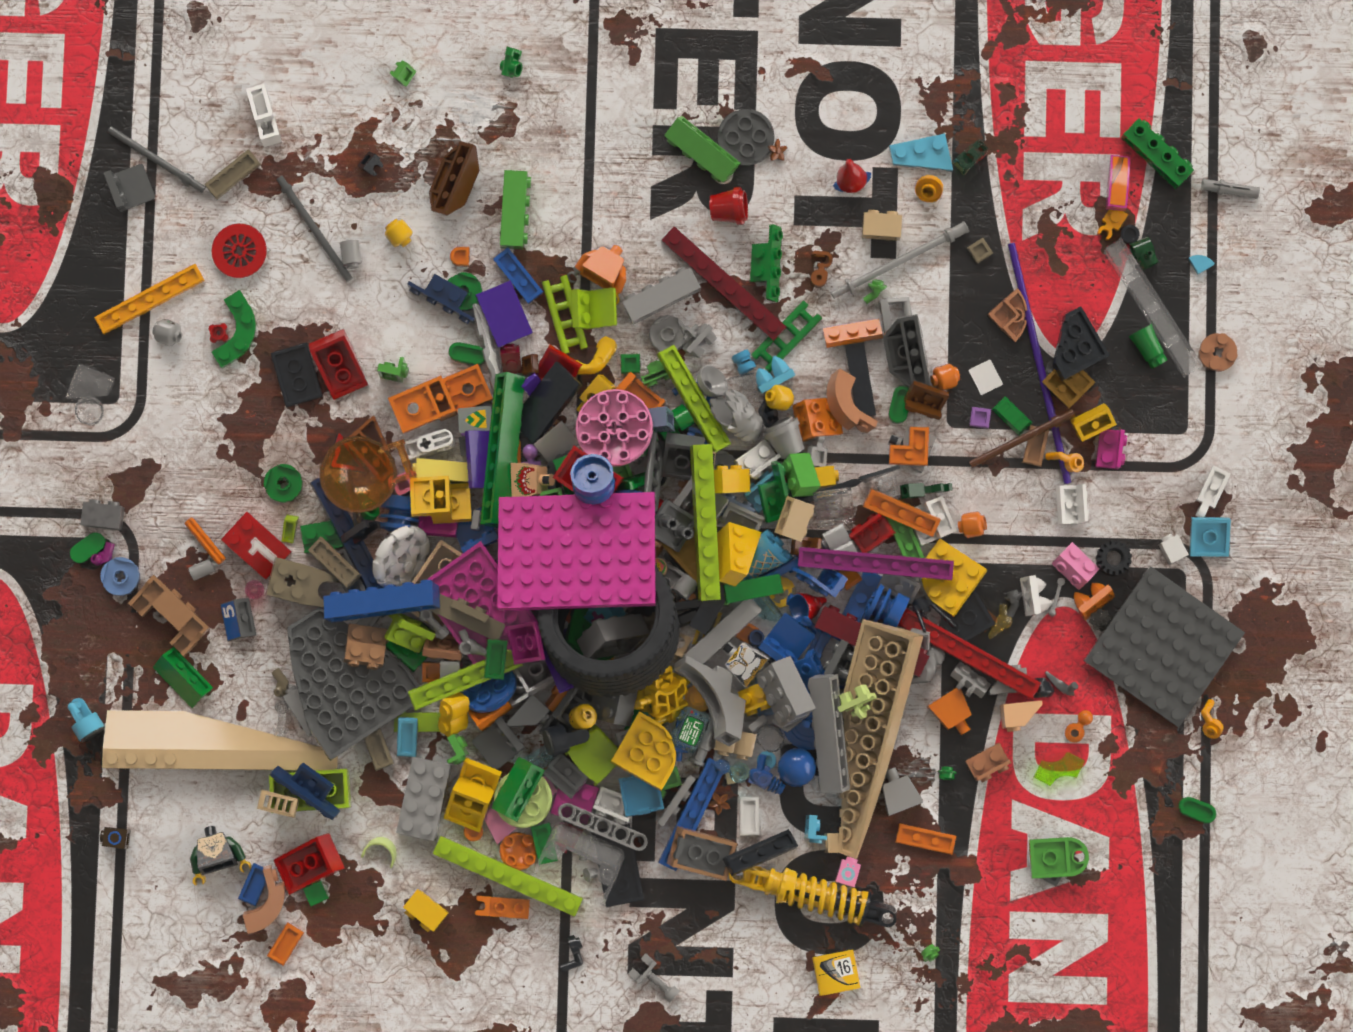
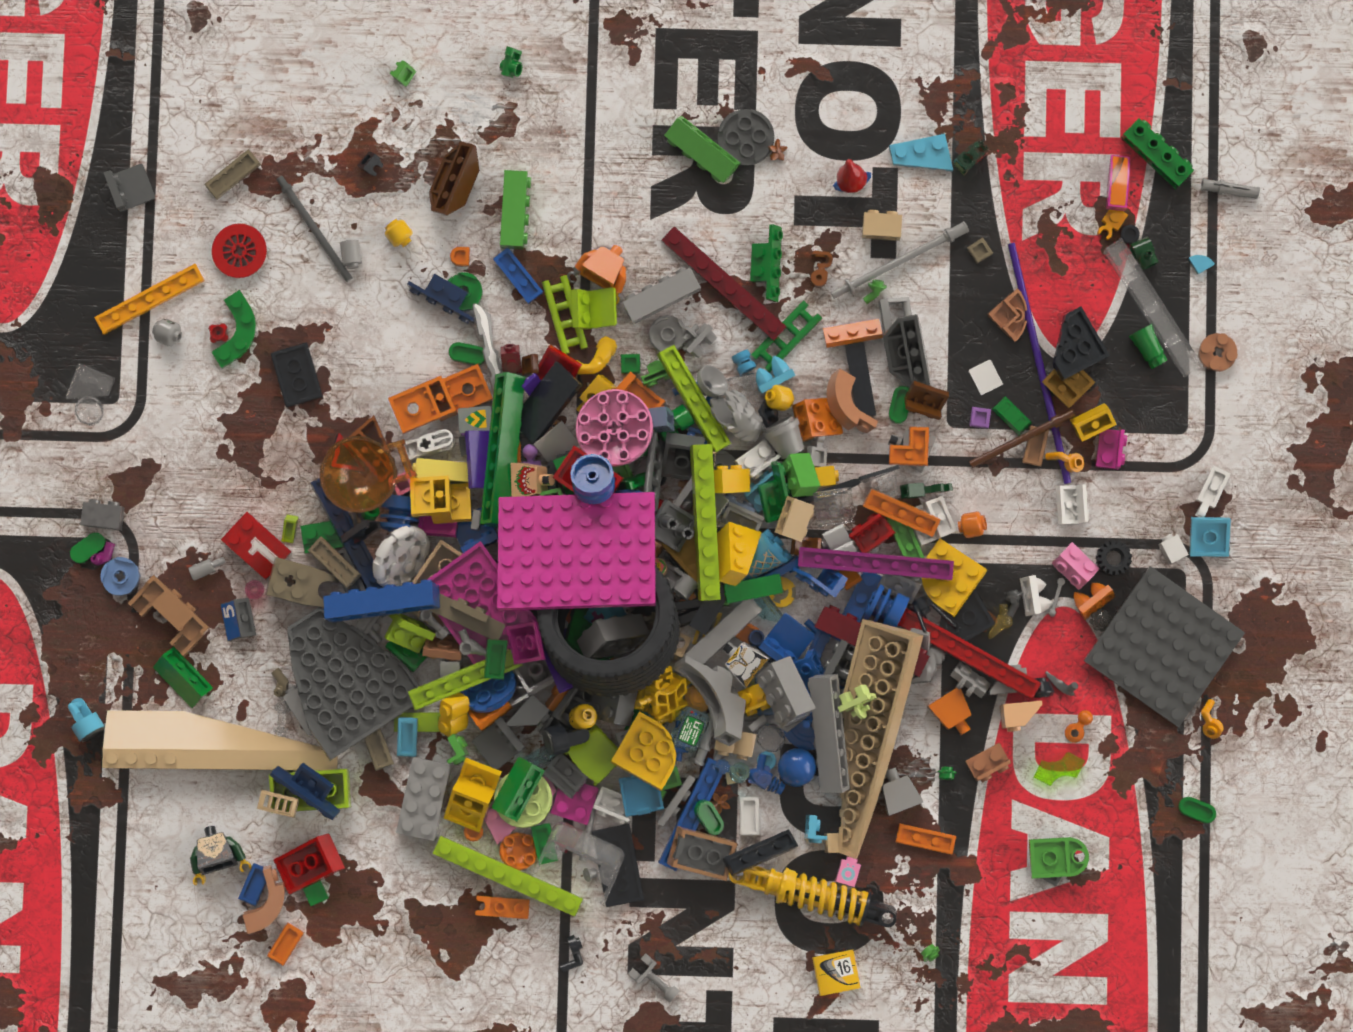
(115, 837): dark brown brick -> none
(187, 179): dark grey bar -> none
(205, 541): orange axle -> none
(263, 115): white slope -> none
(274, 489): green plate -> none
(338, 364): red slope -> none
(365, 646): medium nougat plate -> none
(384, 842): yellowish green helmet -> none
(390, 372): bright green bracket -> none
(425, 910): yellow brick -> none
(430, 671): orange plate -> none
(503, 314): dark purple tile -> none
(609, 833): light grey beam -> none
(709, 817): none -> green tile
(729, 206): red piece -> none
(804, 607): blue hat -> none
(929, 188): light orange plate -> none
(945, 377): orange head -> none

